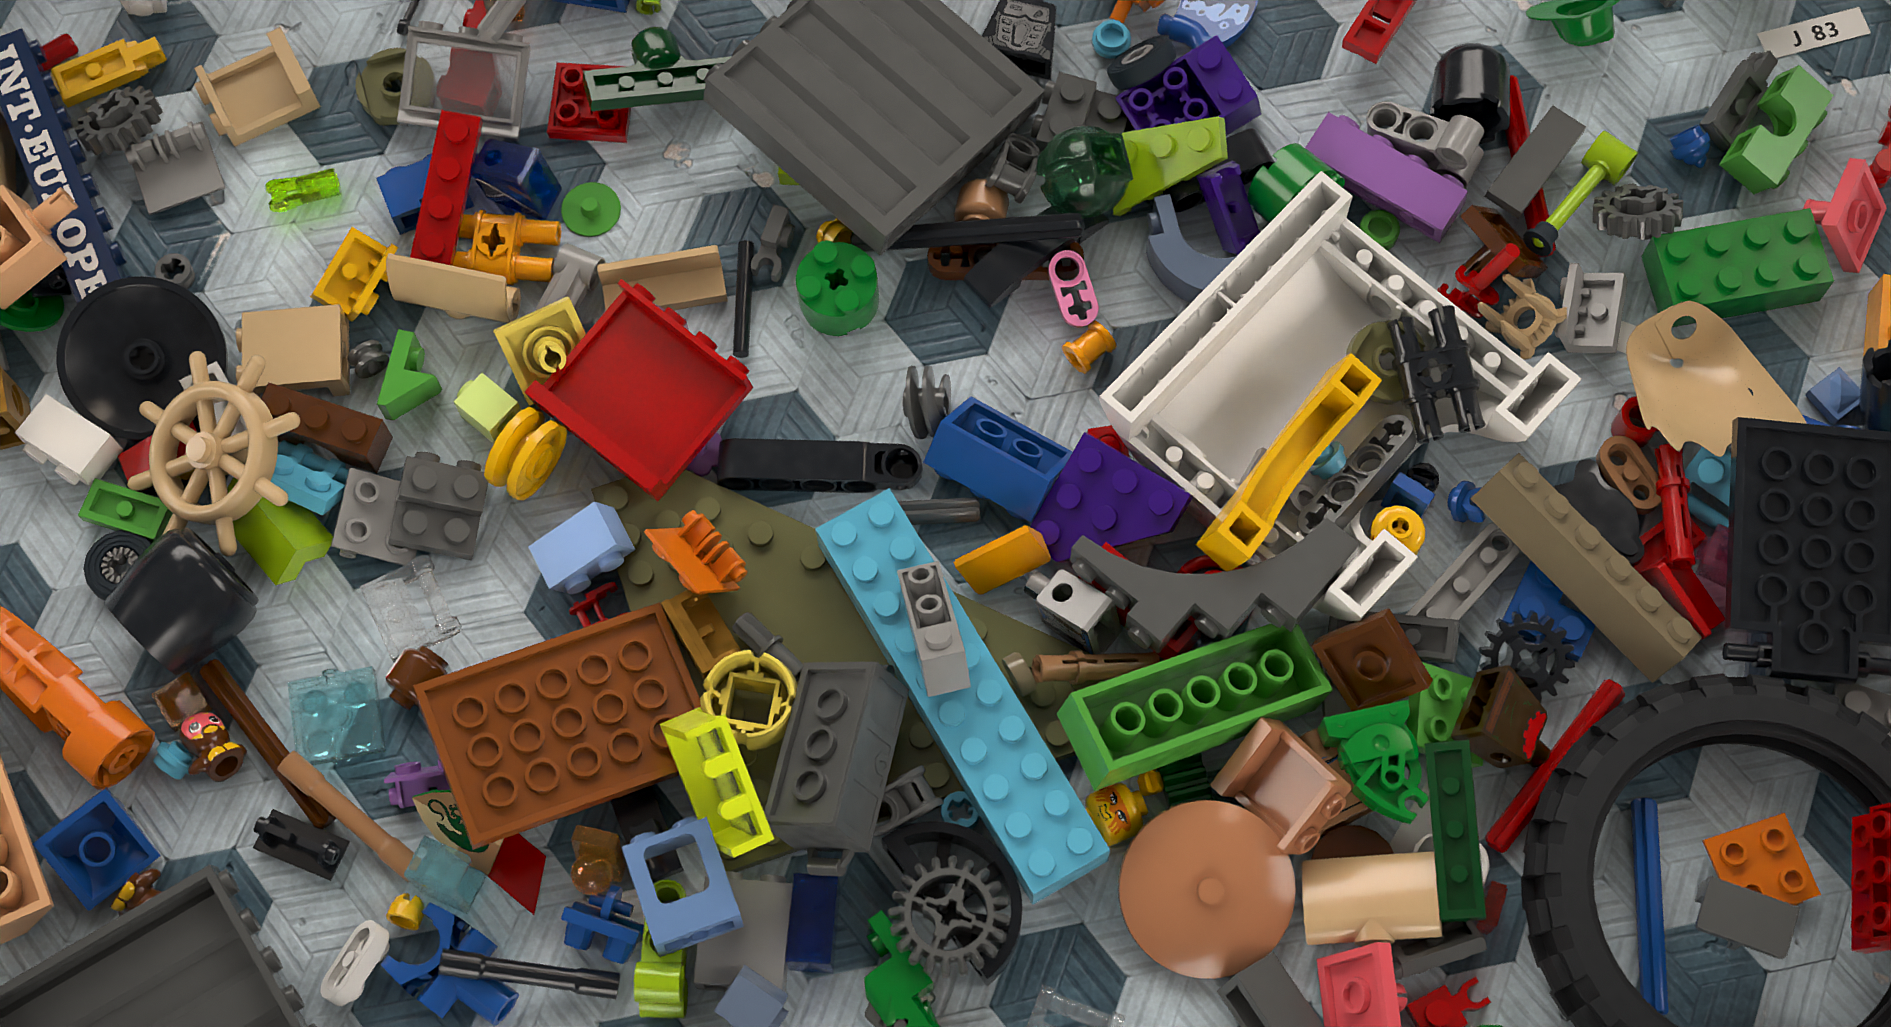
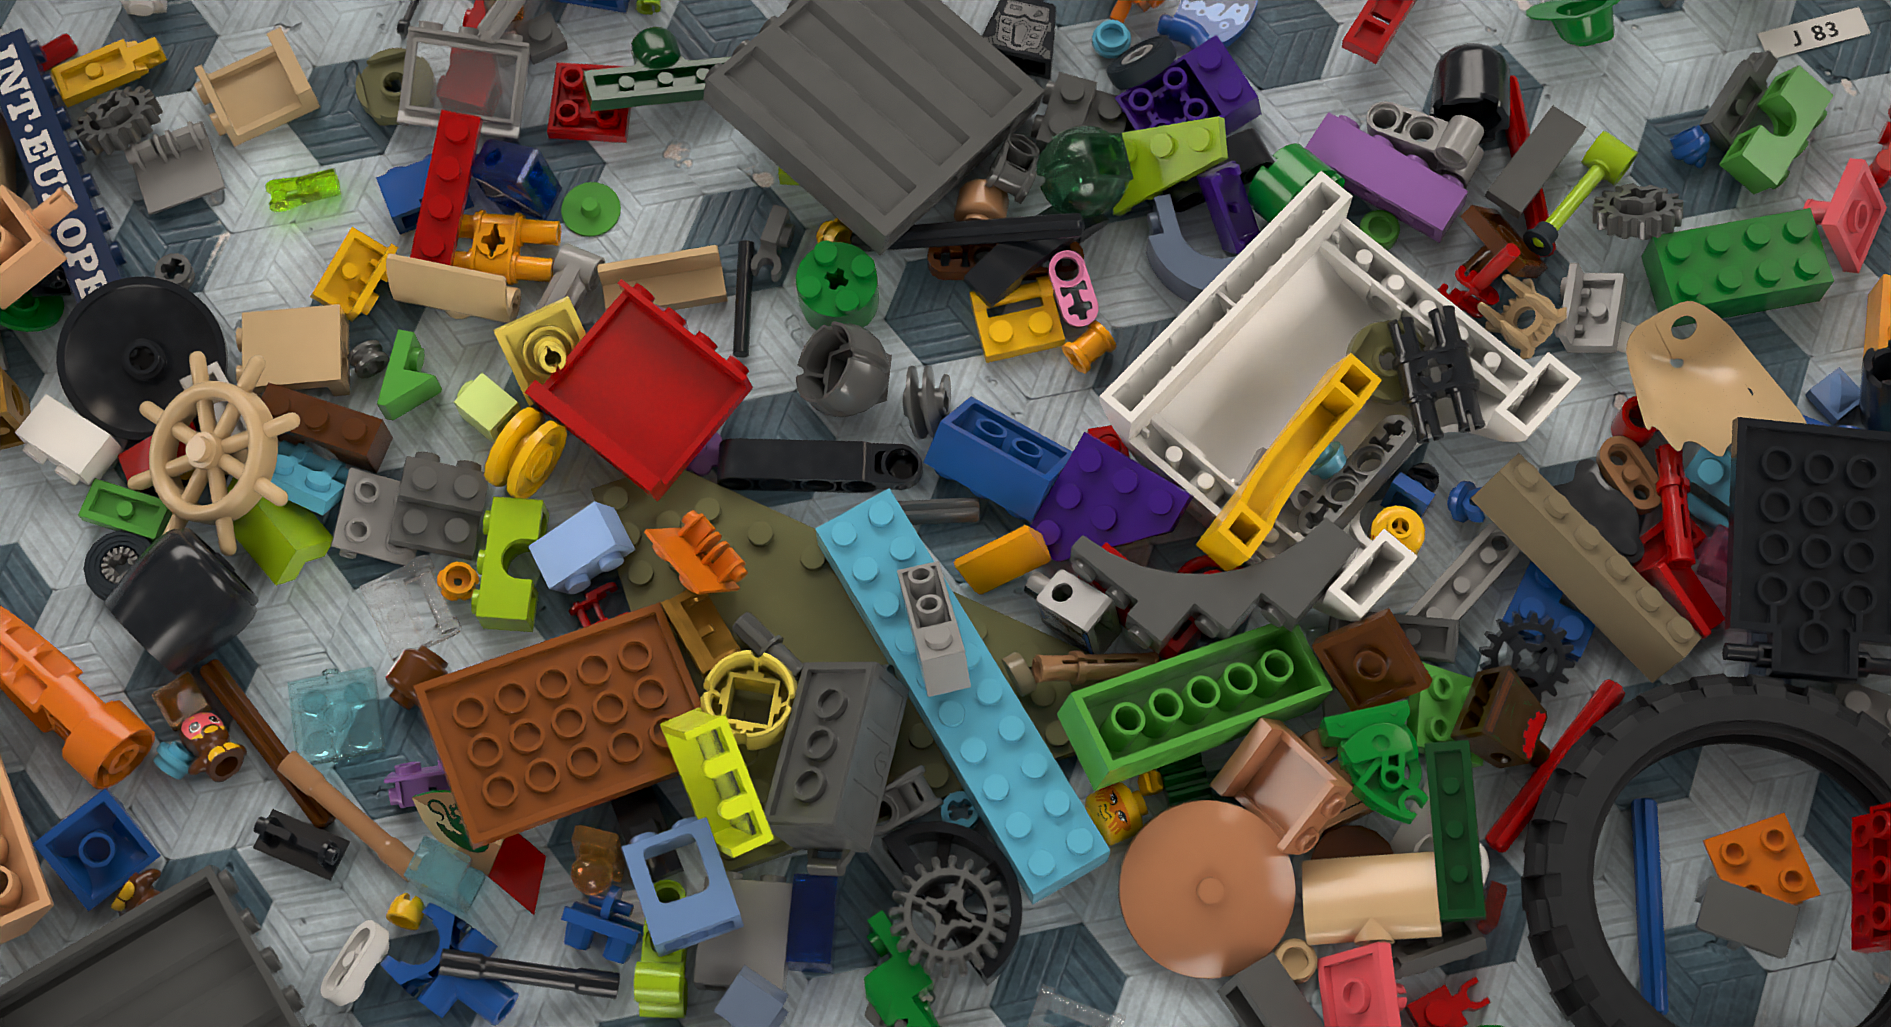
(455, 571): none -> light orange plate
(510, 529): none -> lime arch
(543, 36): none -> dark grey plate
(843, 370): none -> dark grey piece
(1022, 330): none -> yellow plate
(1297, 959): none -> tan tile

